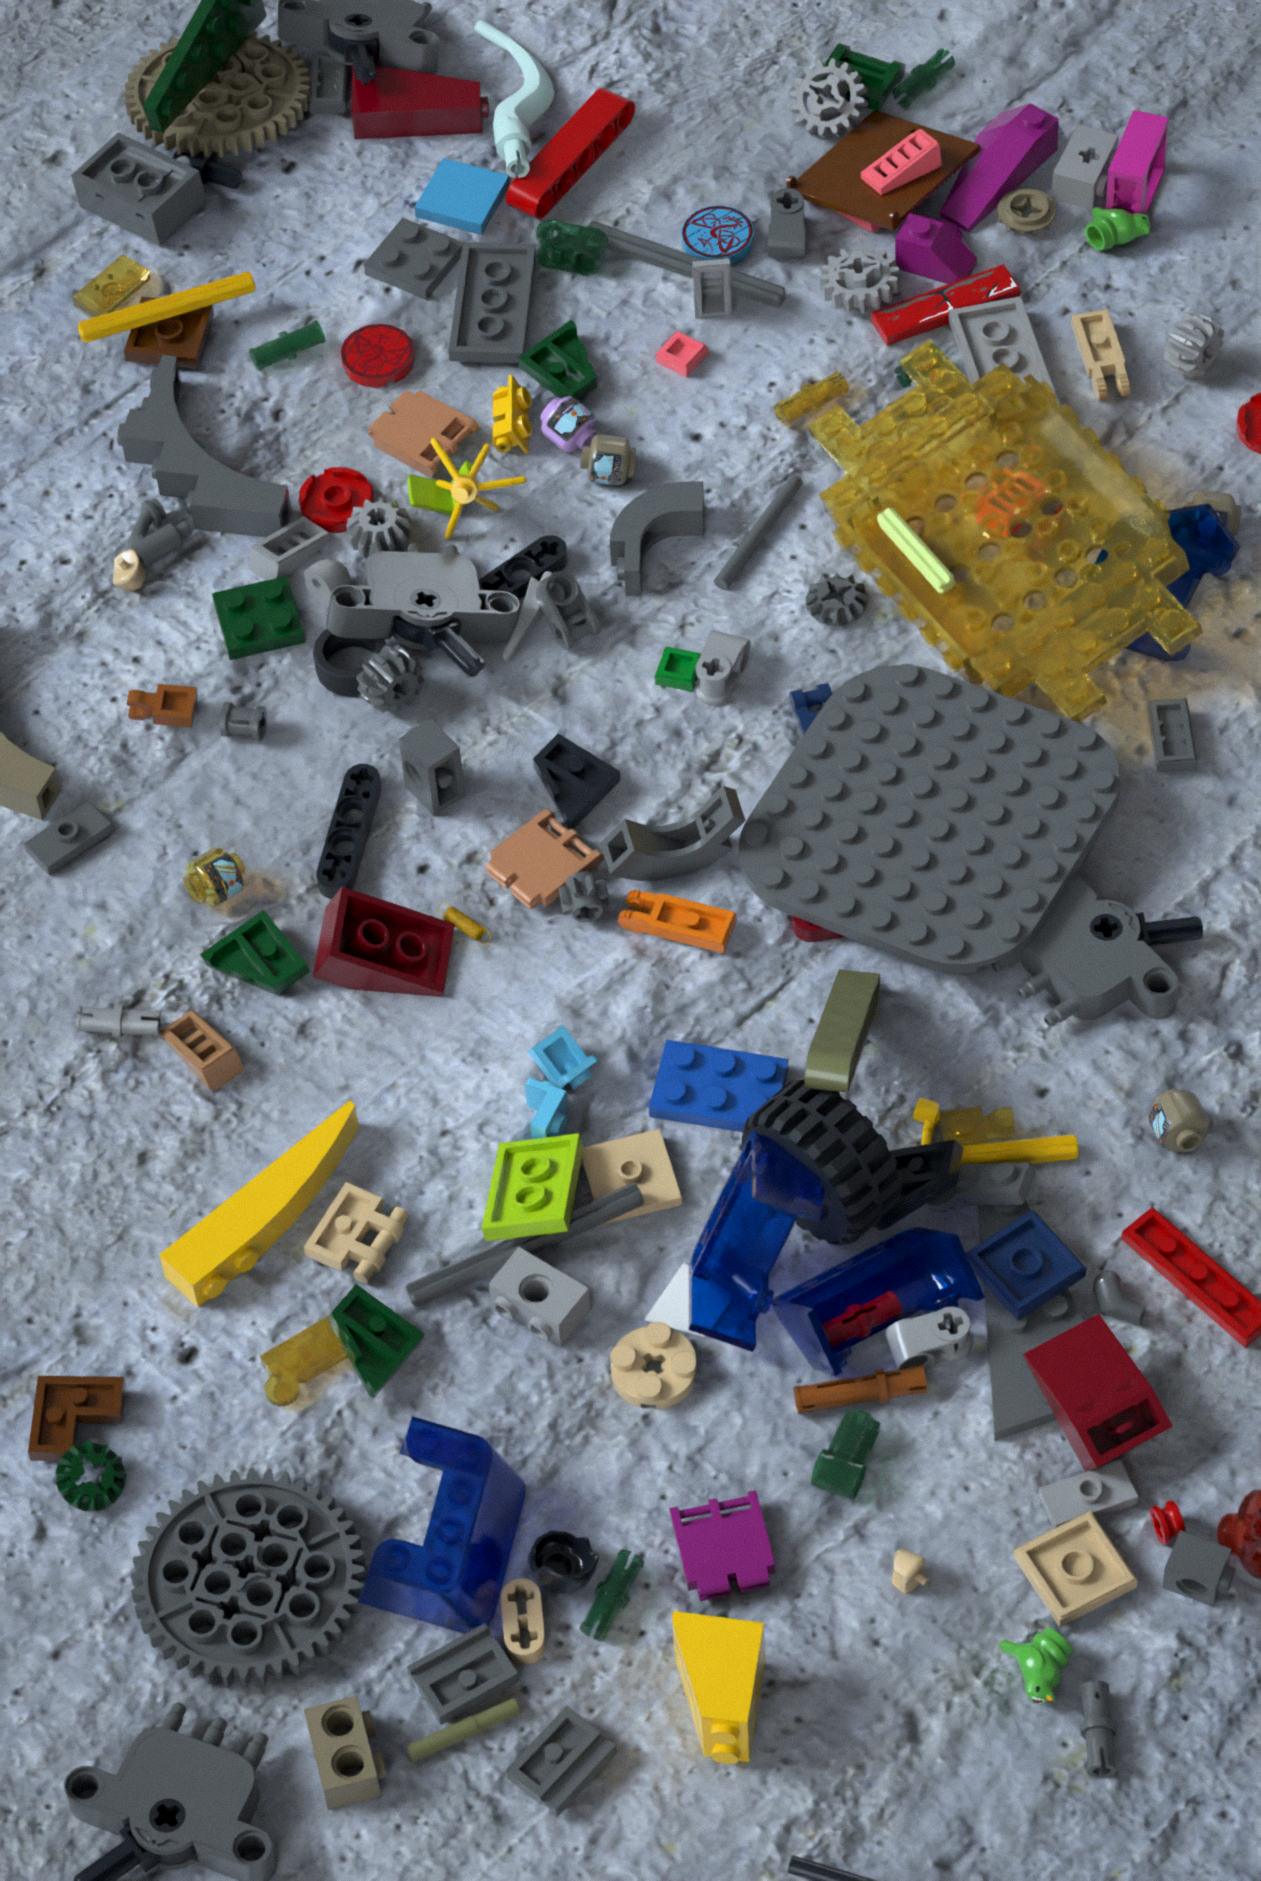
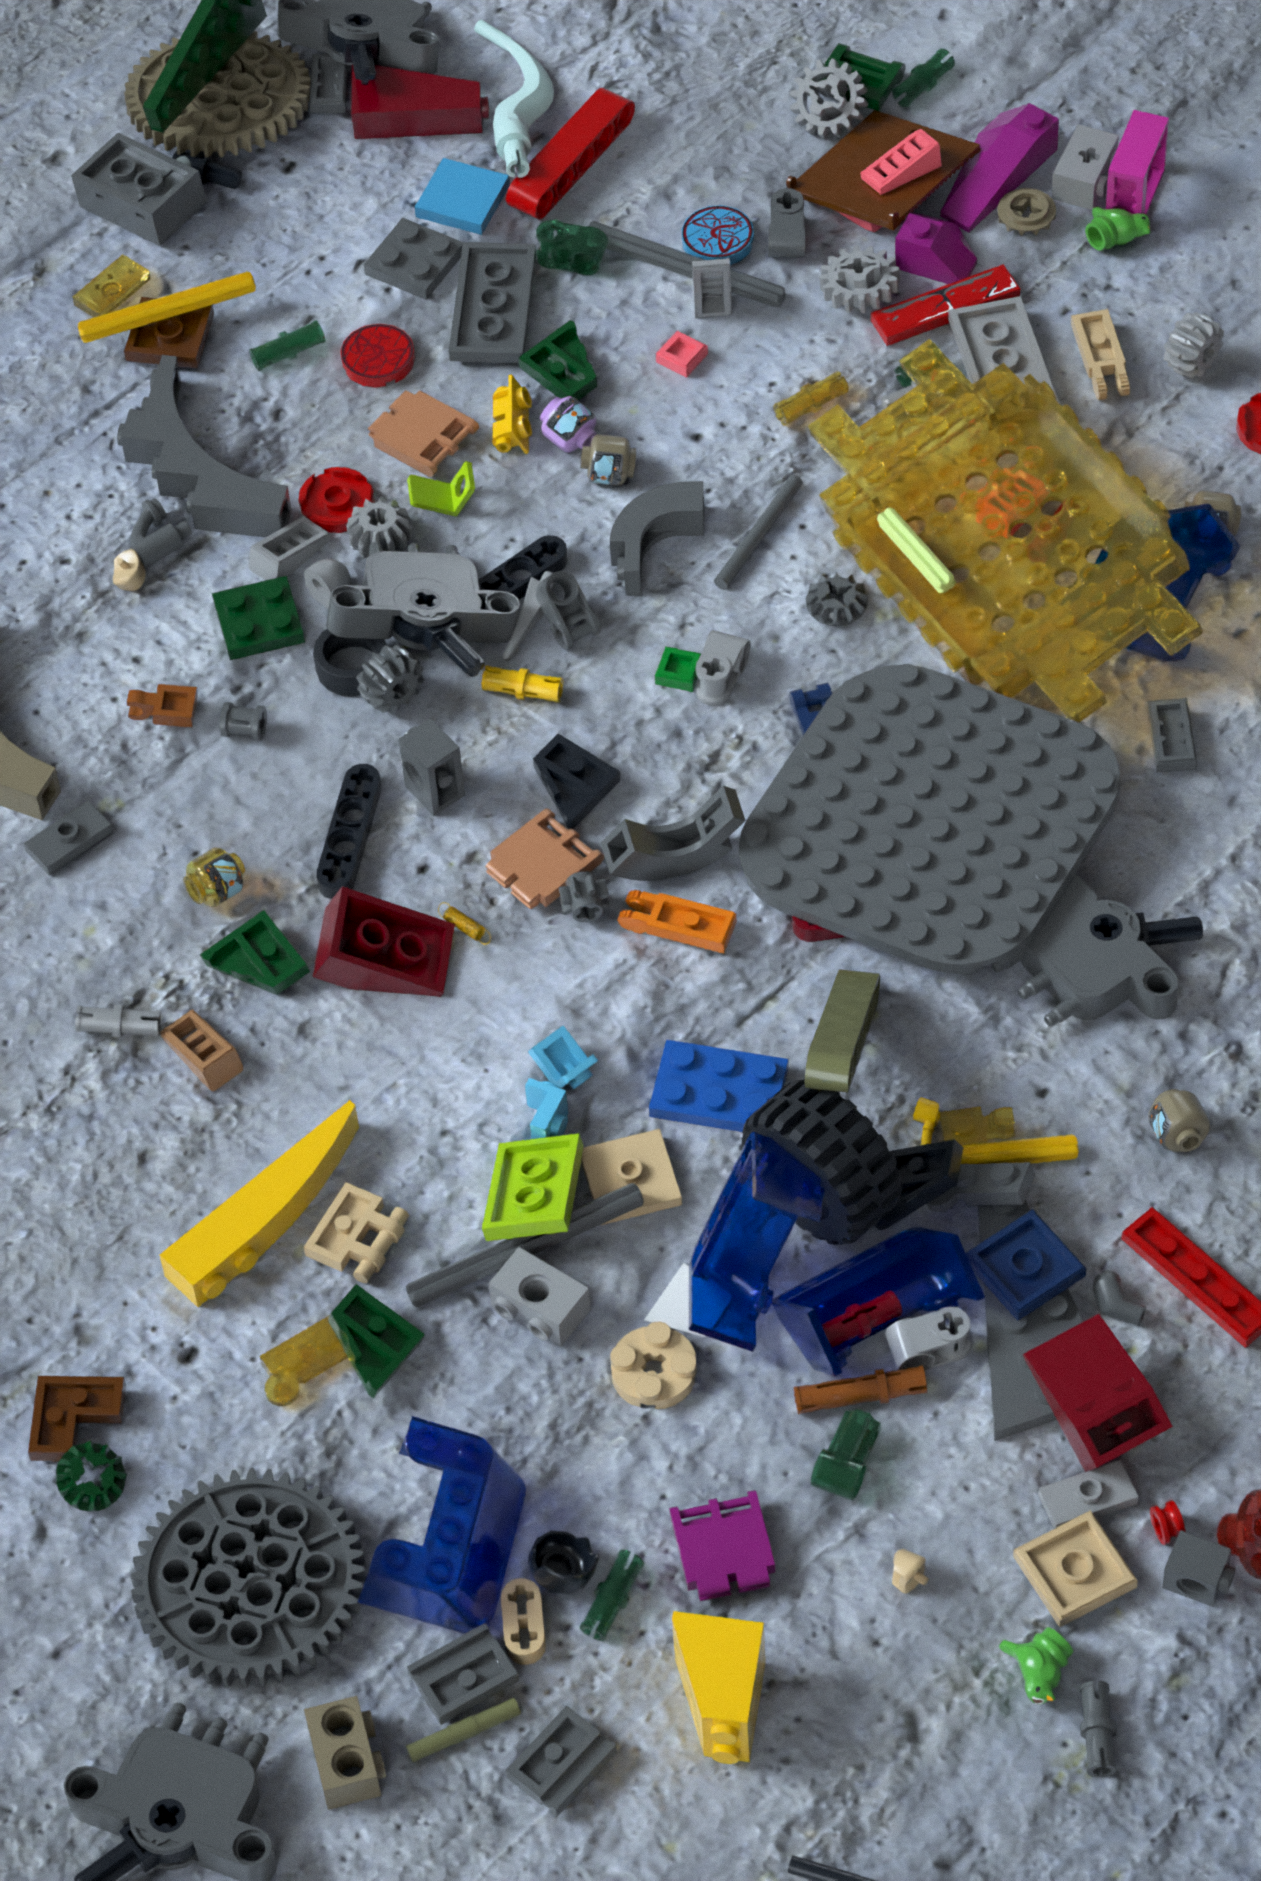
(466, 487): yellow plant -> none
(522, 683): none -> yellow pin

